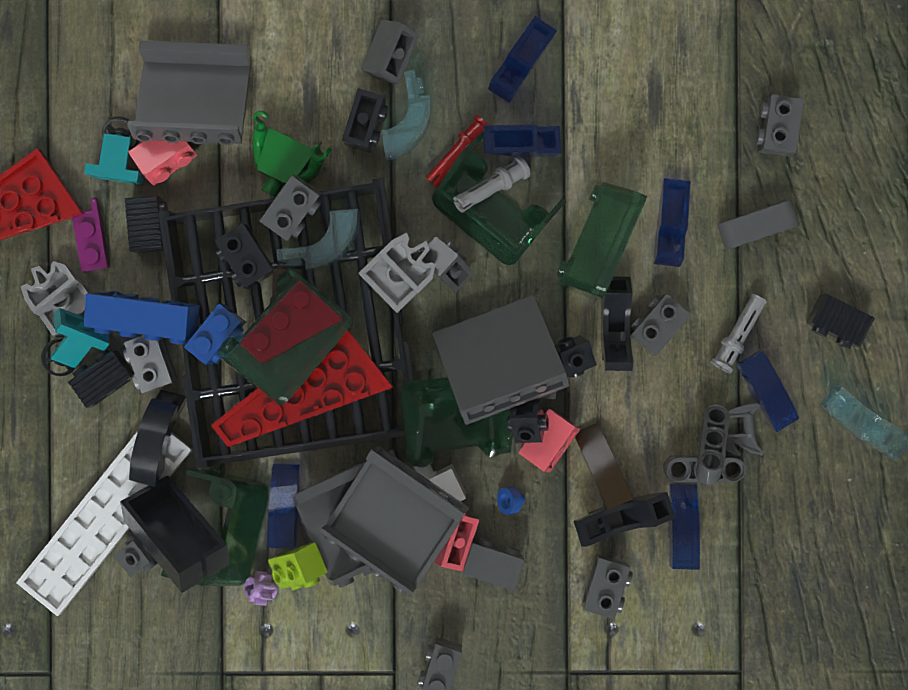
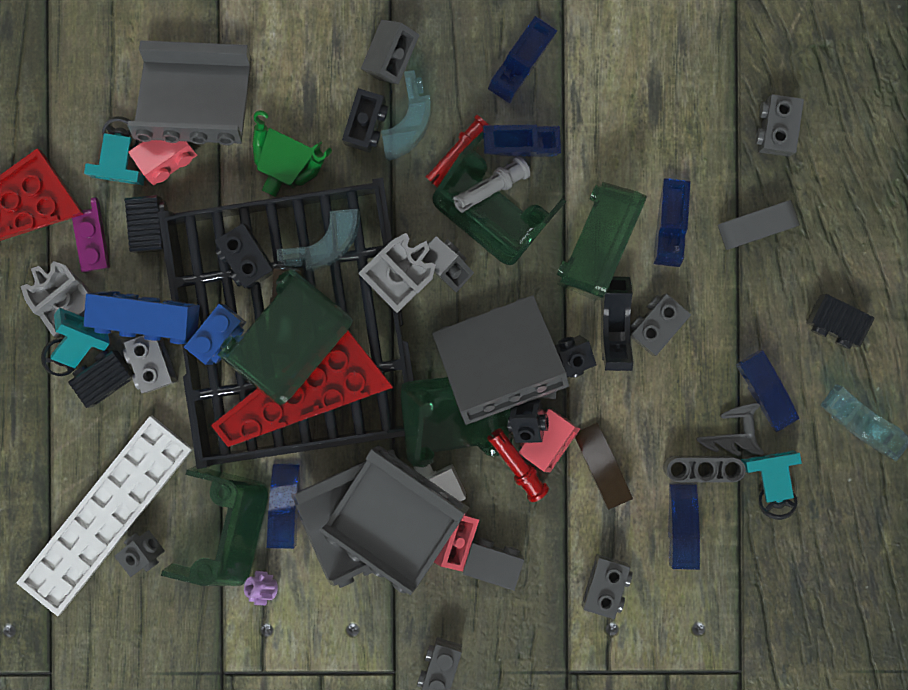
(153, 437): black arch -> none
(175, 533): black piece -> none
(290, 322): dark red wing -> none
(291, 207): dark grey brick -> none
(298, 567): lime brick -> none
(510, 500): blue tile -> none
(524, 474): none -> red pin
(637, 513): black arch -> none
(711, 454): dark grey beam -> none
(733, 344): light grey pin -> none
(775, 480): none -> teal piece

